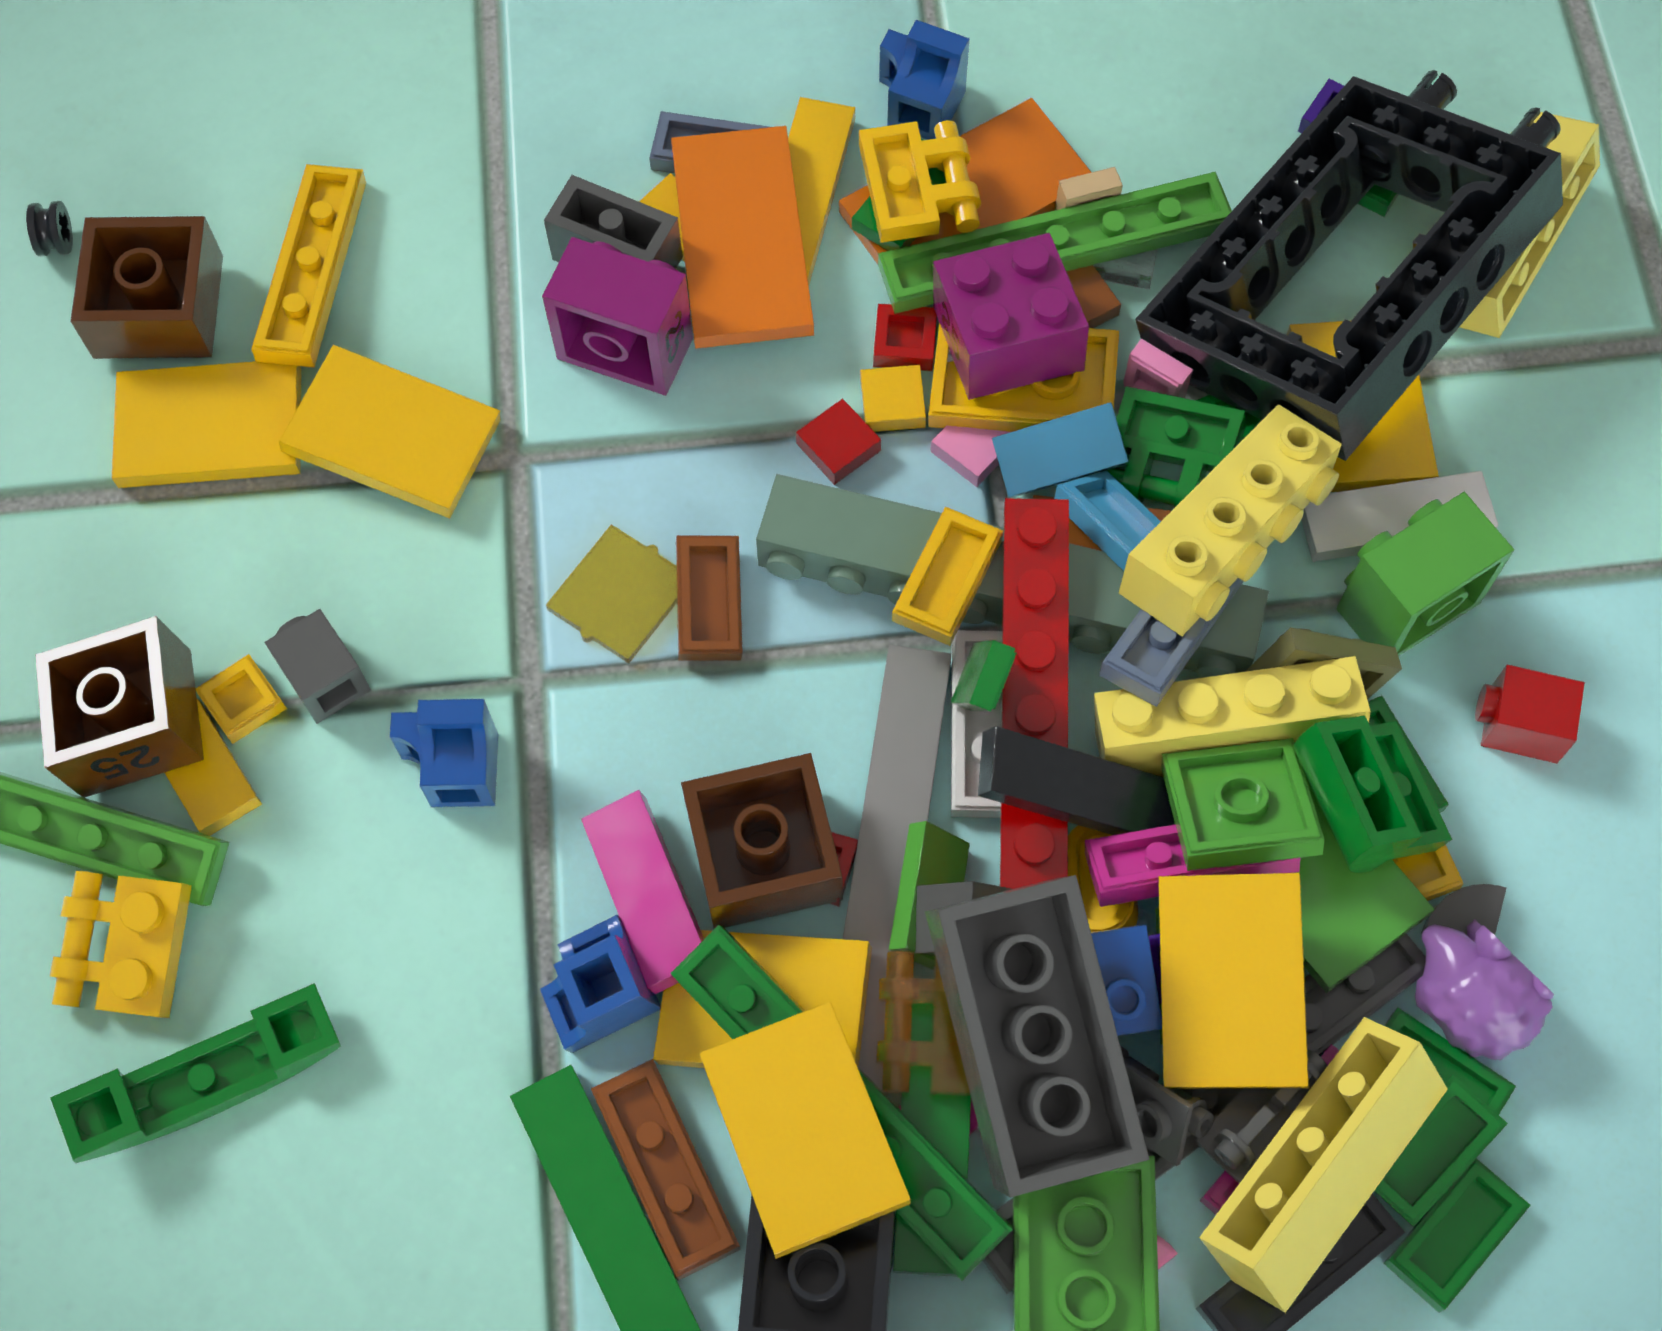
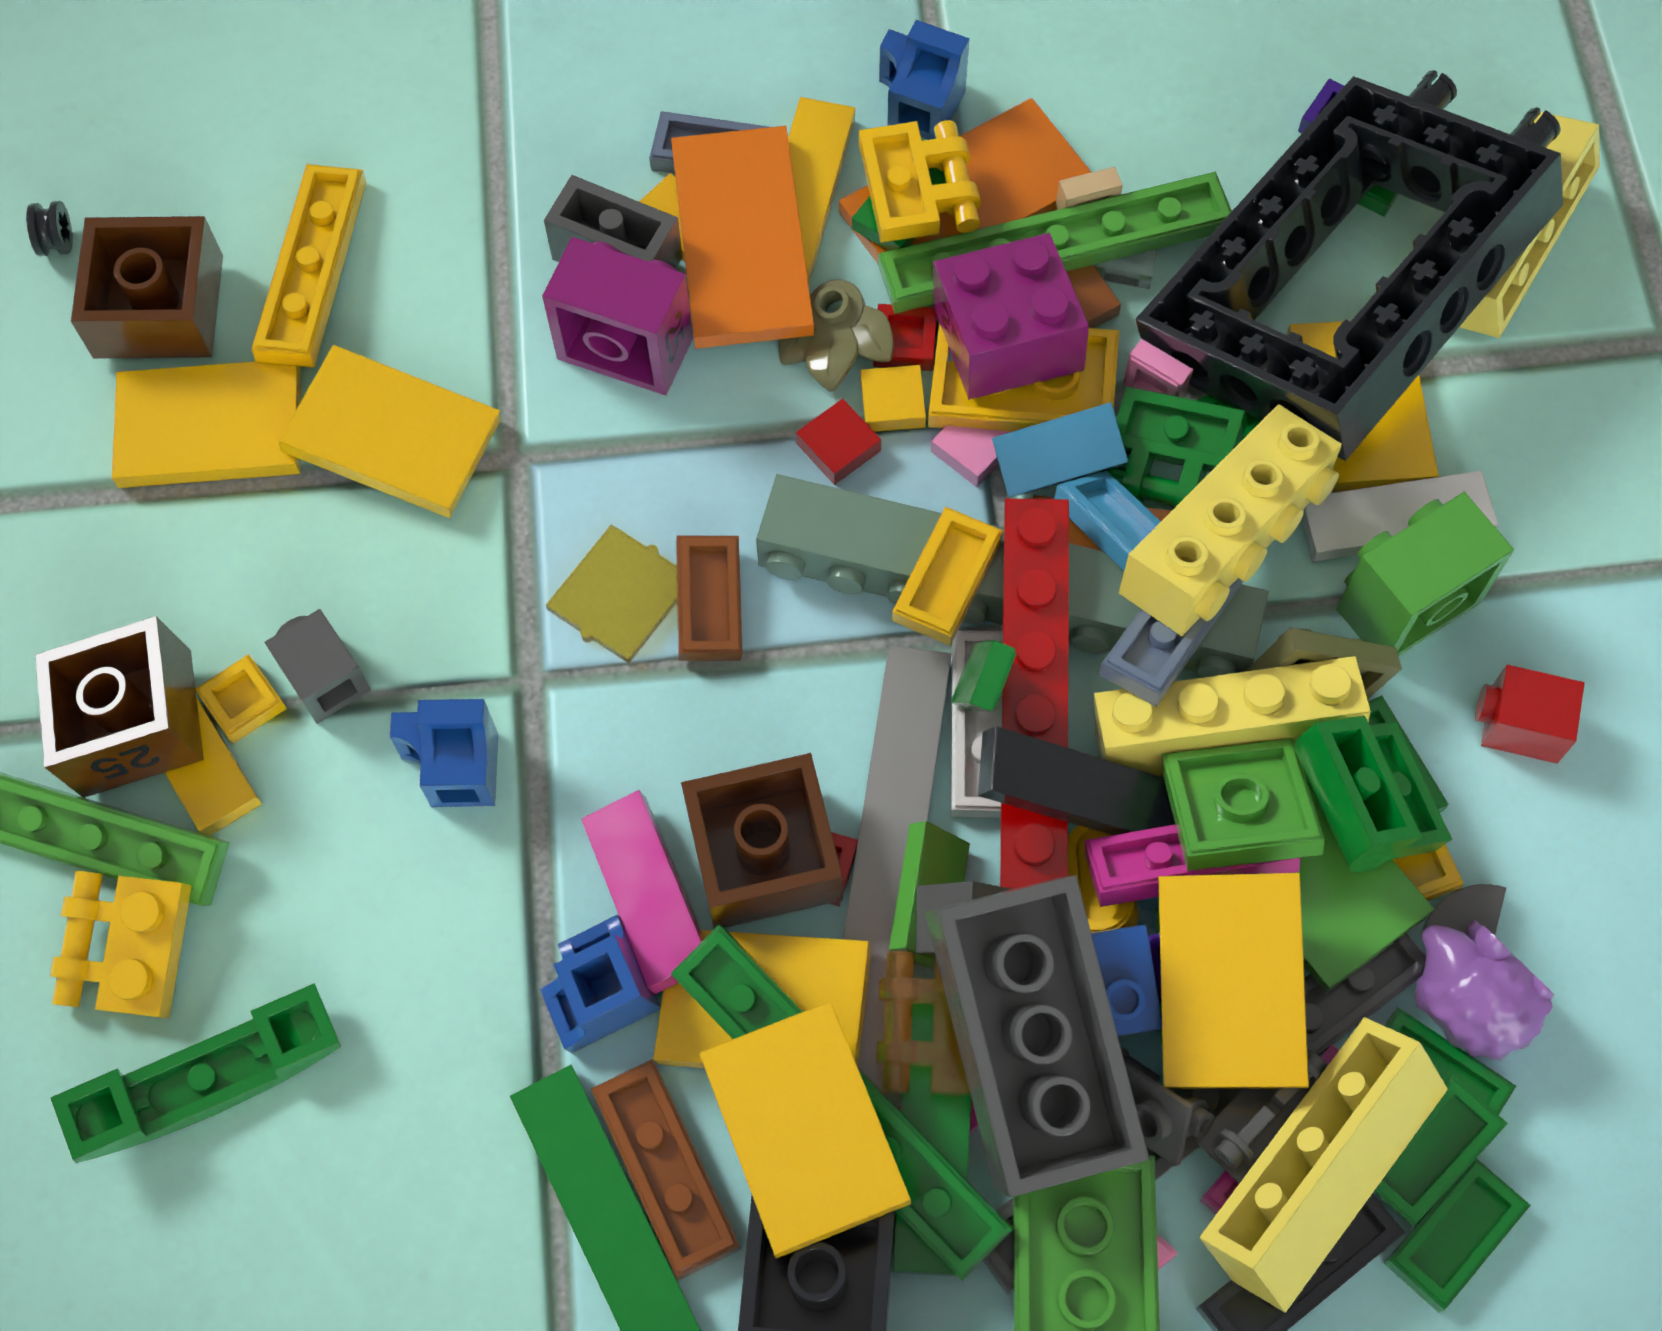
(839, 335): none -> olive plate

